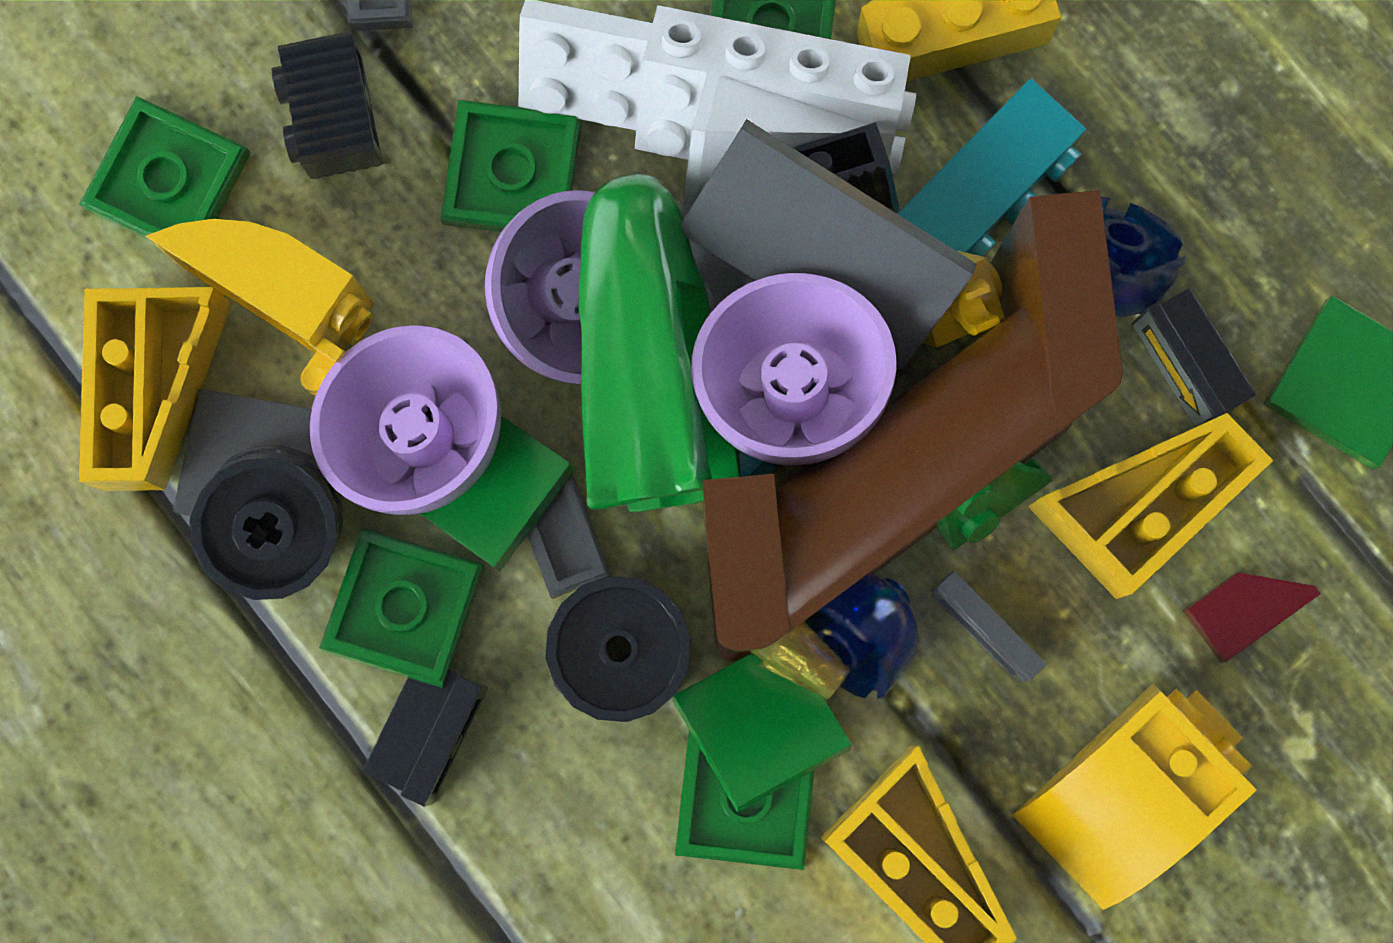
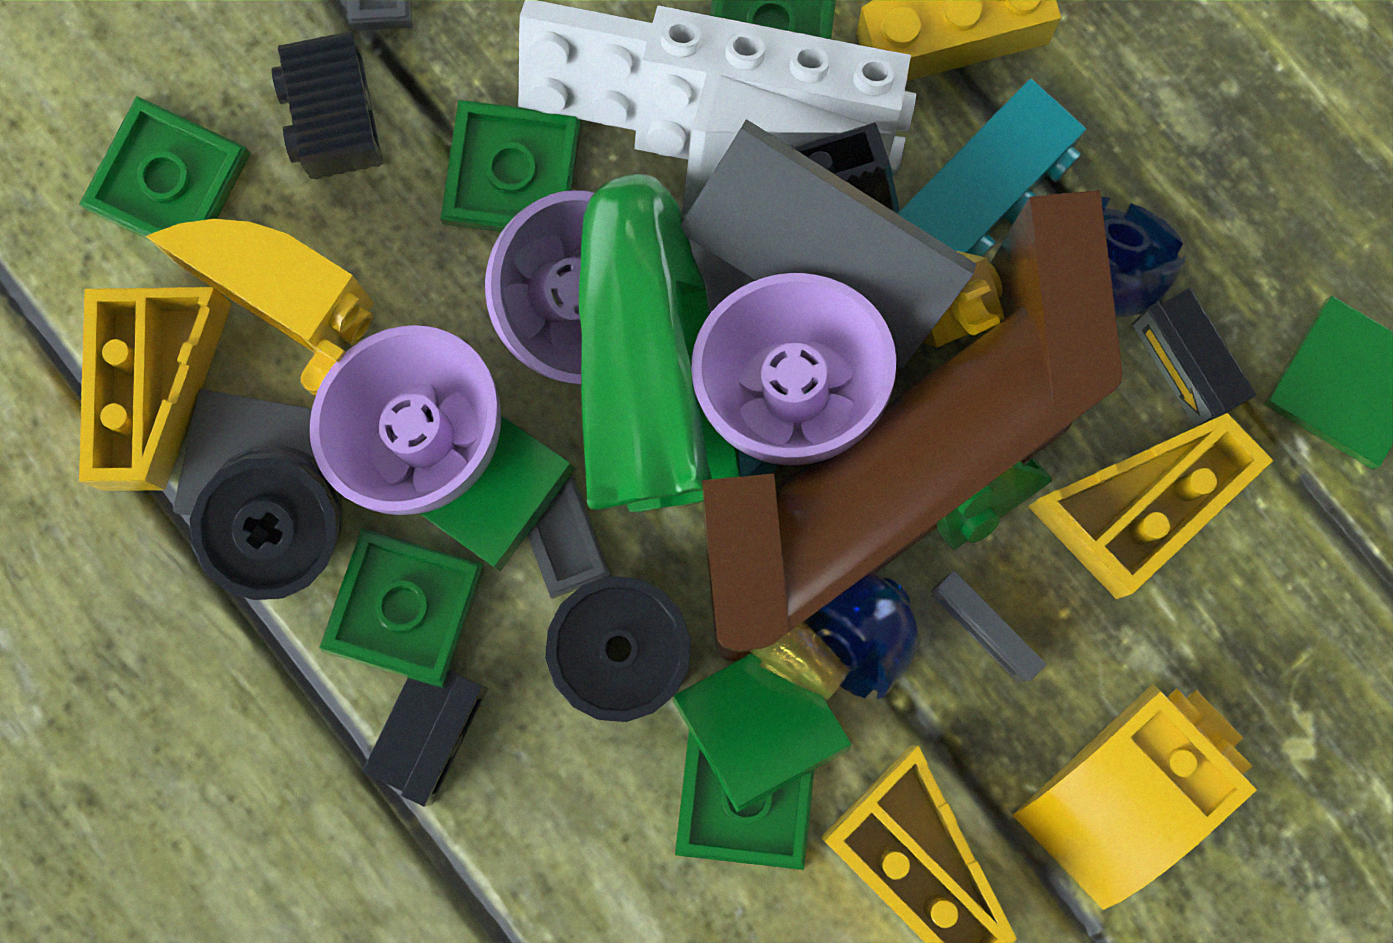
(1245, 610): dark red tile -> none

